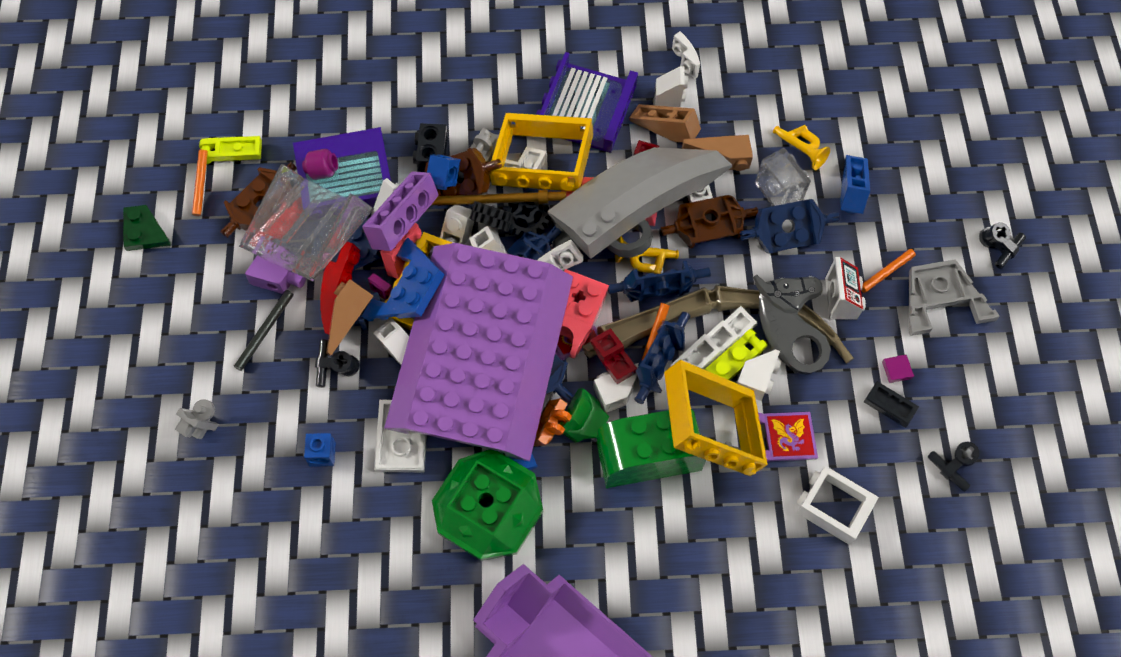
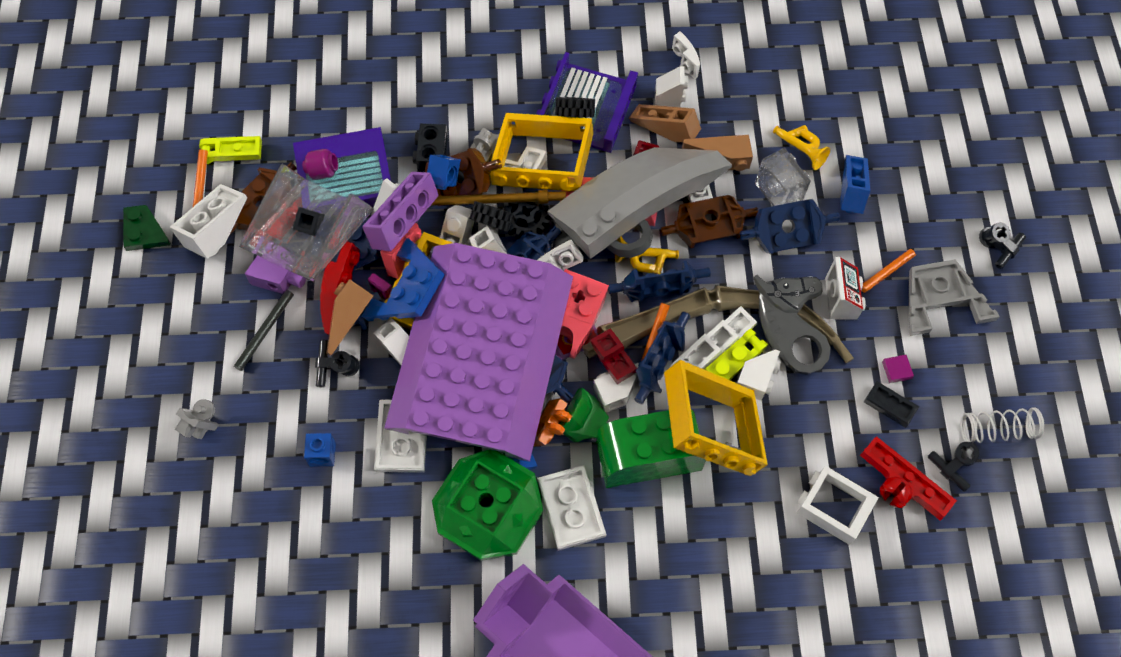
(210, 221): none -> white slope
(308, 221): none -> black slope
(571, 507): none -> white tile
(575, 107): none -> black tyre
(789, 436): flag -> none
(906, 481): none -> red plate
(1029, 420): none -> white piece

